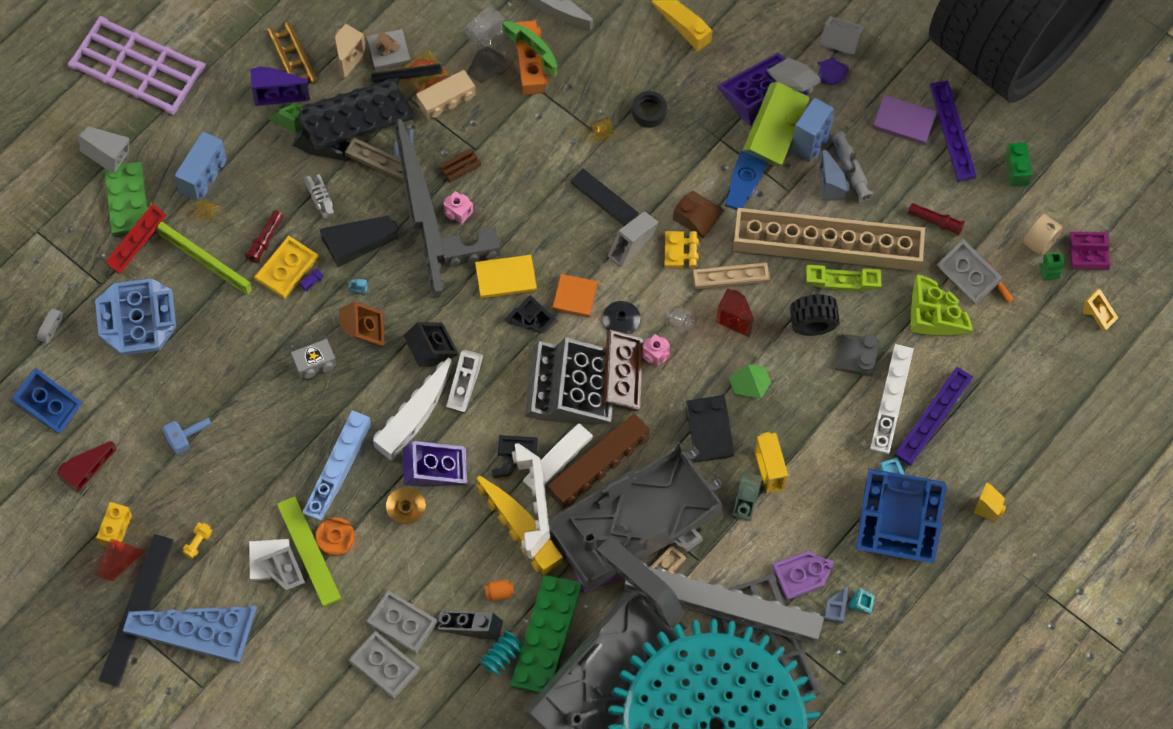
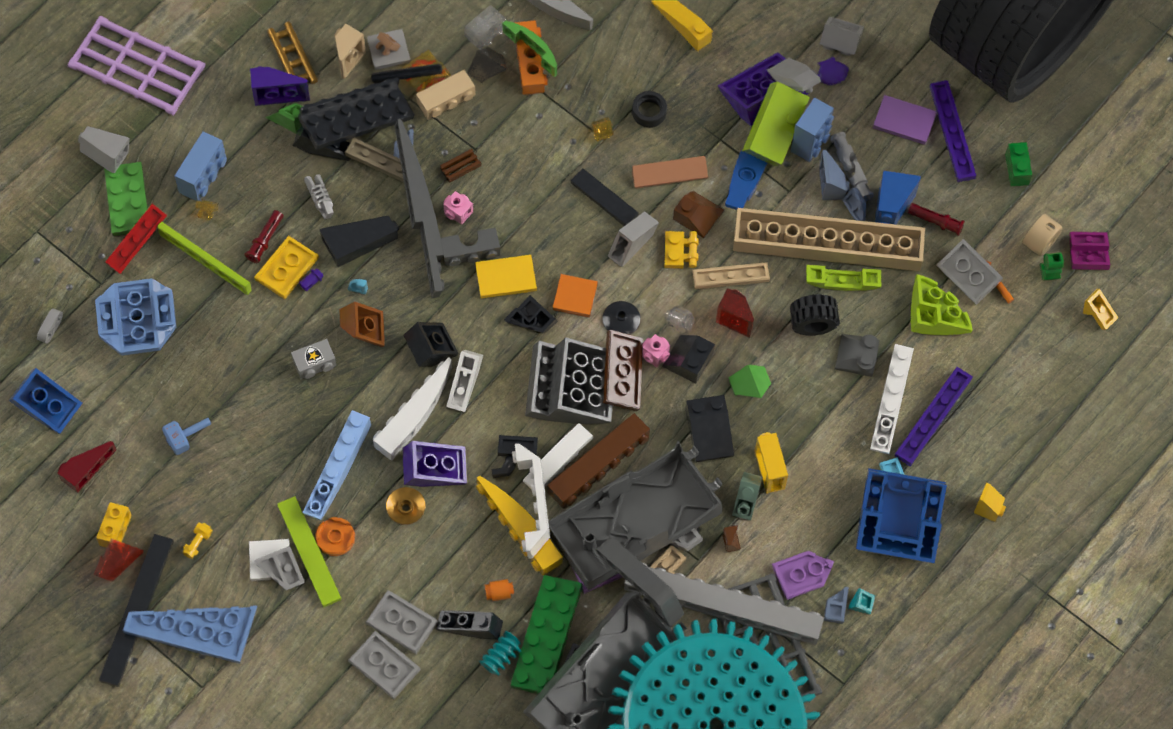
(669, 172): none -> nougat slope
(690, 357): none -> black slope
(731, 539): none -> reddish brown slope
(855, 204): none -> sand blue tile
(895, 196): none -> blue slope

